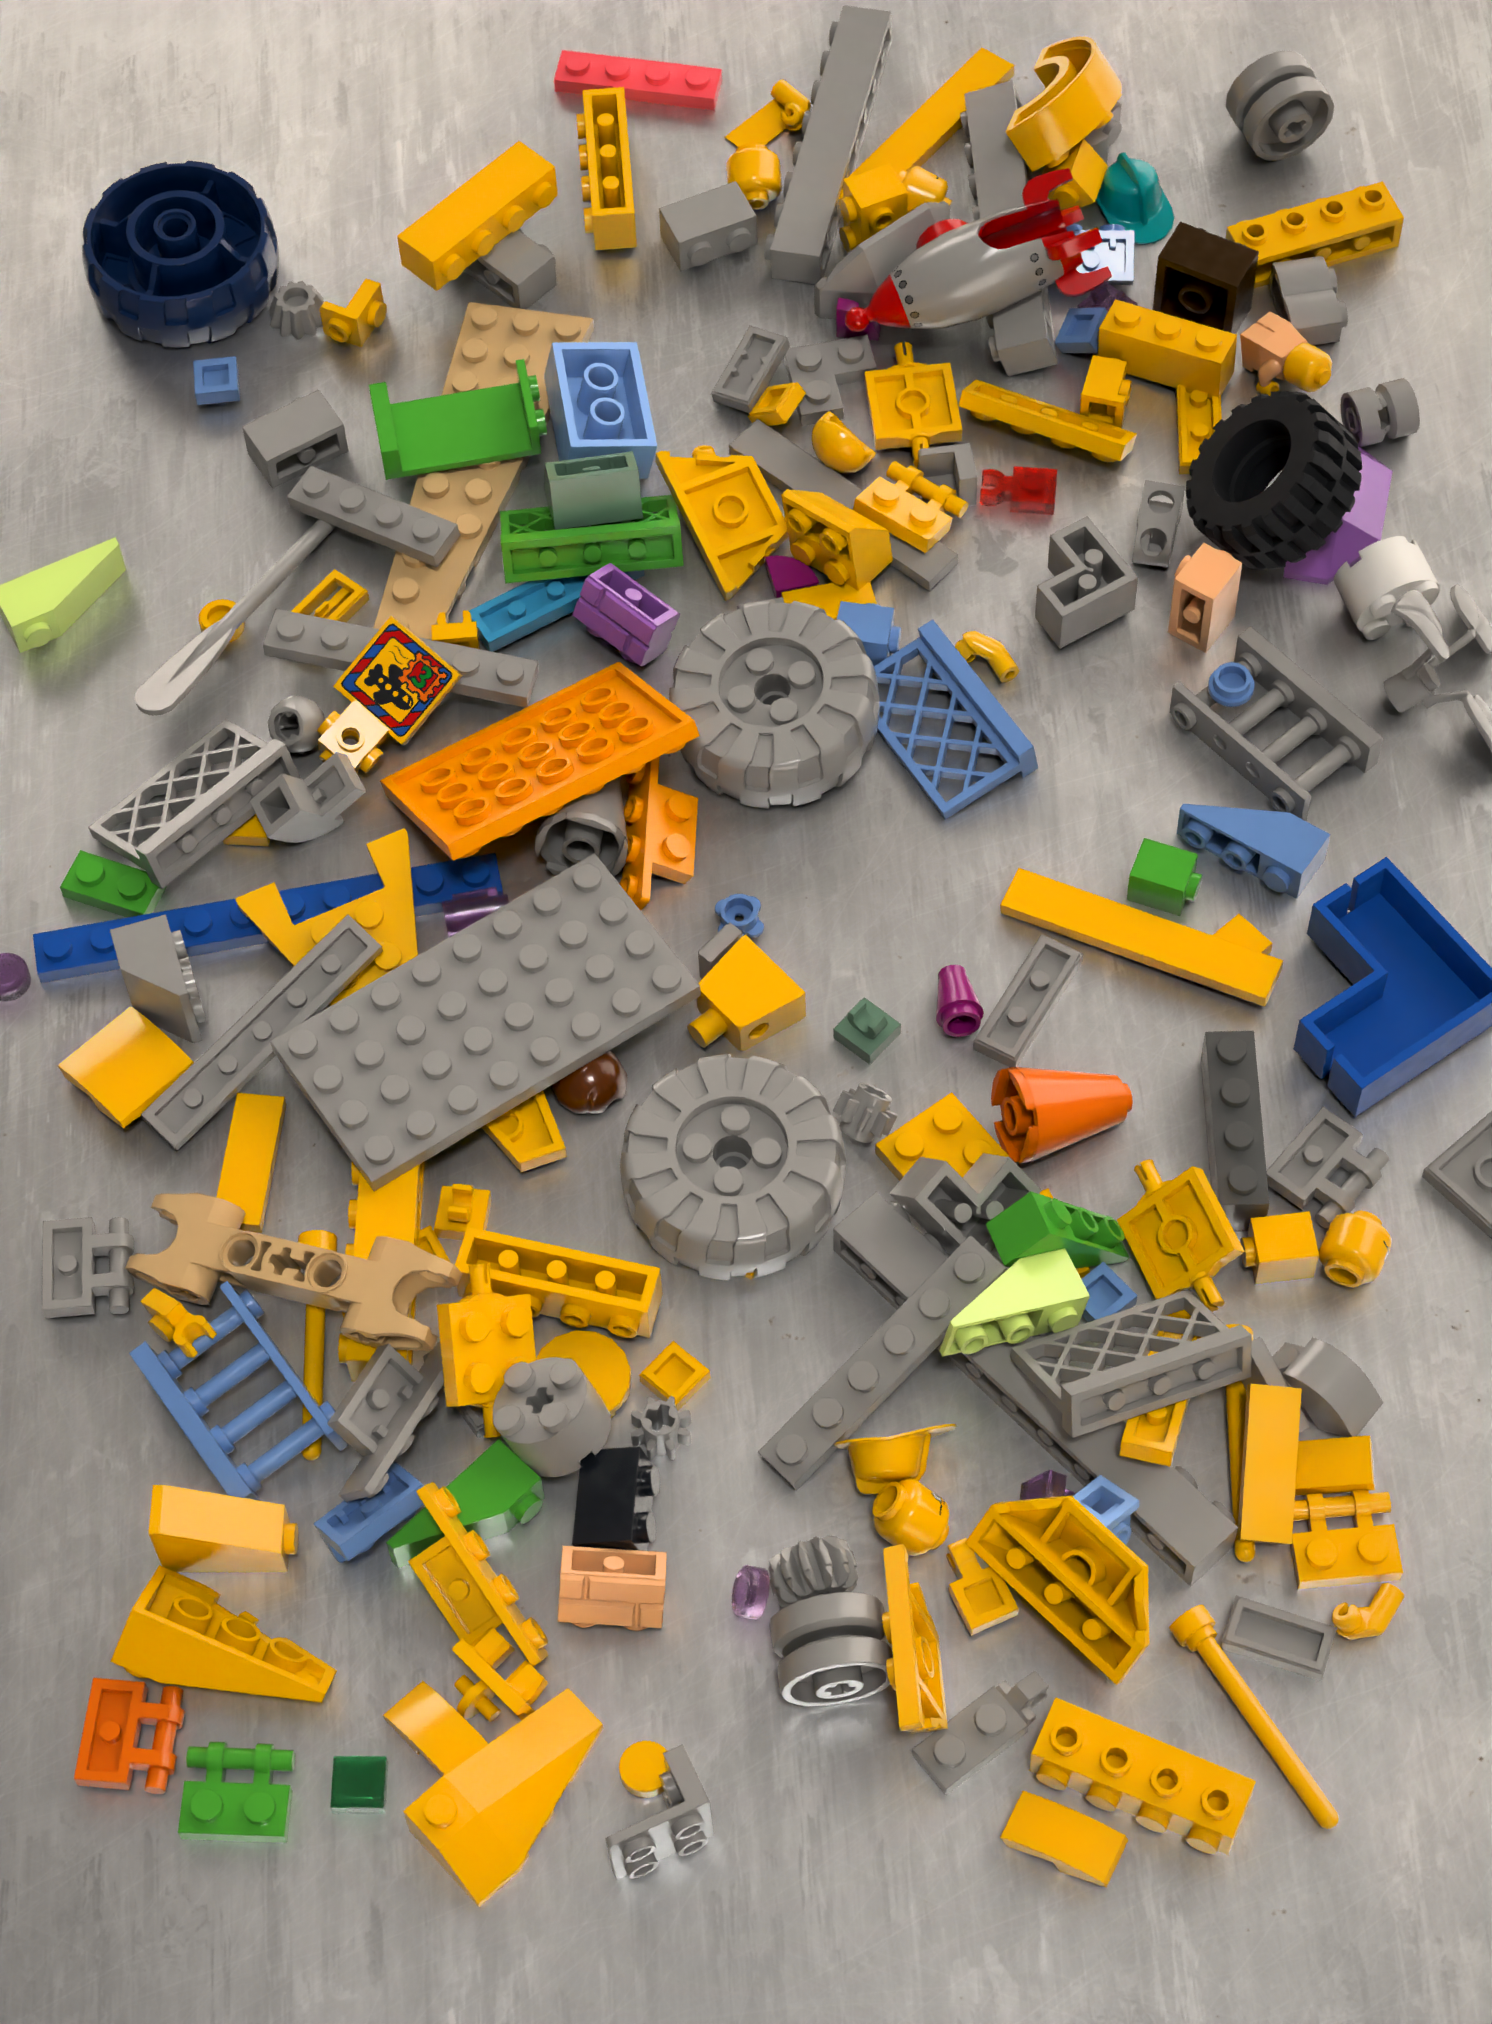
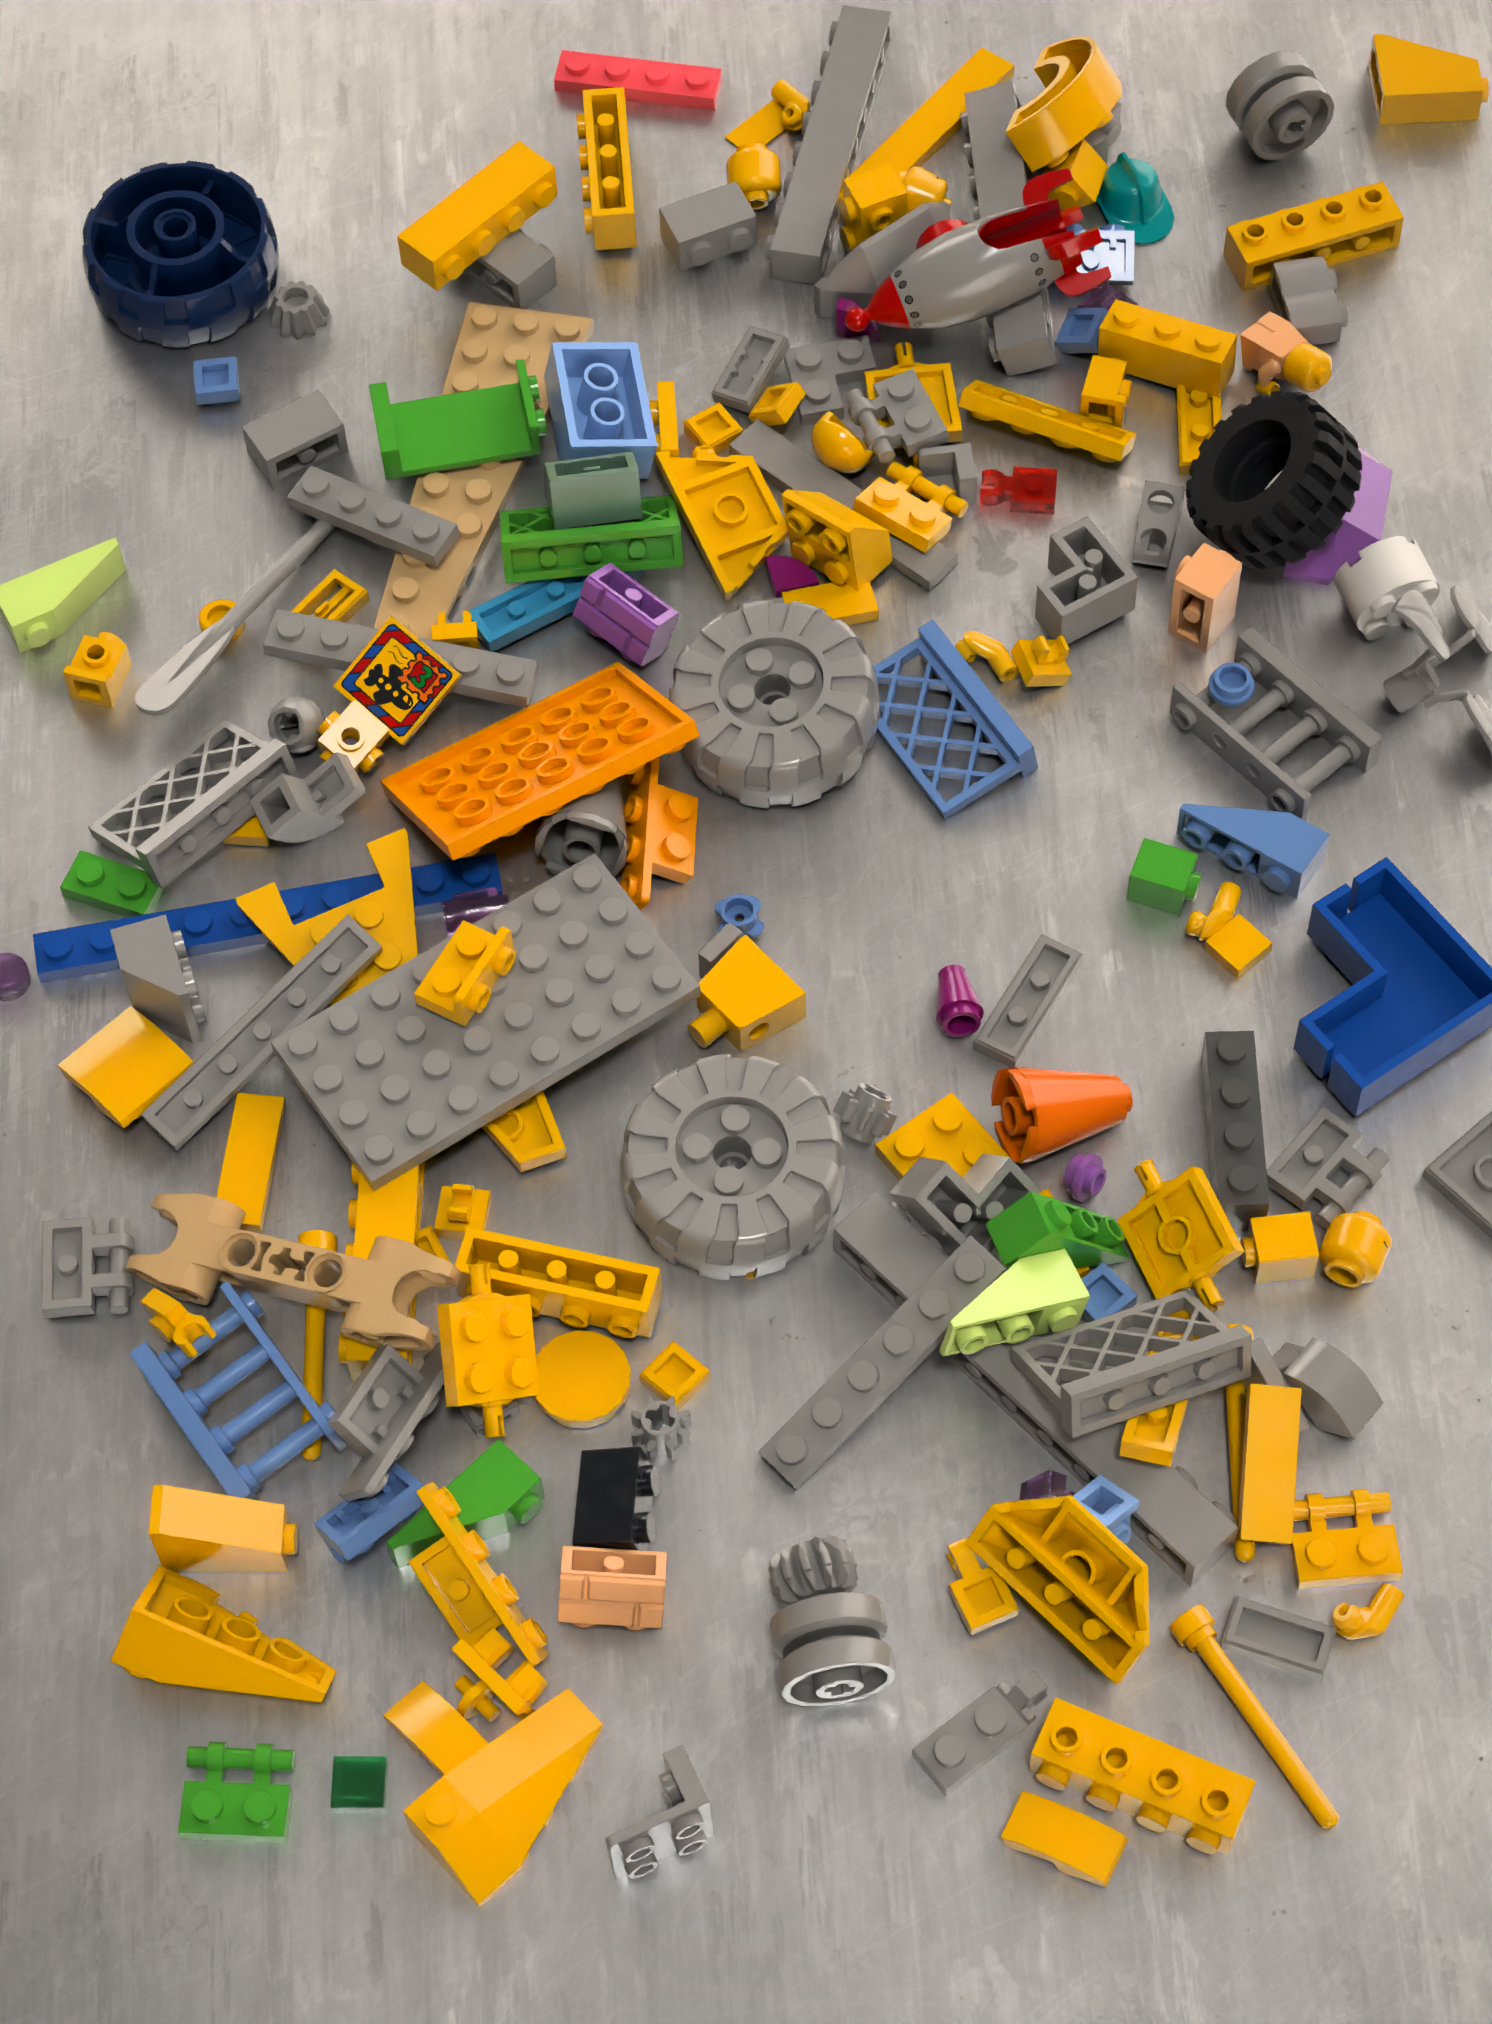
(98, 669): none -> yellow brick
(113, 1730): orange plate -> none
(359, 317): yellow bracket -> none
(465, 972): none -> yellow bracket
(551, 1415): light grey brick -> none
(592, 1086): reddish brown hair -> none
(641, 1768): yellow tile -> none
(664, 415): none -> yellow plate
(713, 428): none -> yellow tile
(750, 1592): clear purple tile -> none
(867, 1030): sand green tile -> none
(874, 628): medium blue brick -> none
(890, 1459): yellow piece -> none
(908, 410): none -> light grey plate
(911, 1516): yellow head -> none
(916, 1658): yellow wing -> none
(1042, 661): none -> yellow tile
(1084, 1176): none -> medium lavender plate
(1142, 937): yellow tile -> none
(1205, 279): dark brown brick -> none
(1219, 914): none -> yellow arm
(1334, 1465): yellow tile -> none
(1387, 411): light grey wheel -> none
(1423, 83): none -> yellow slope

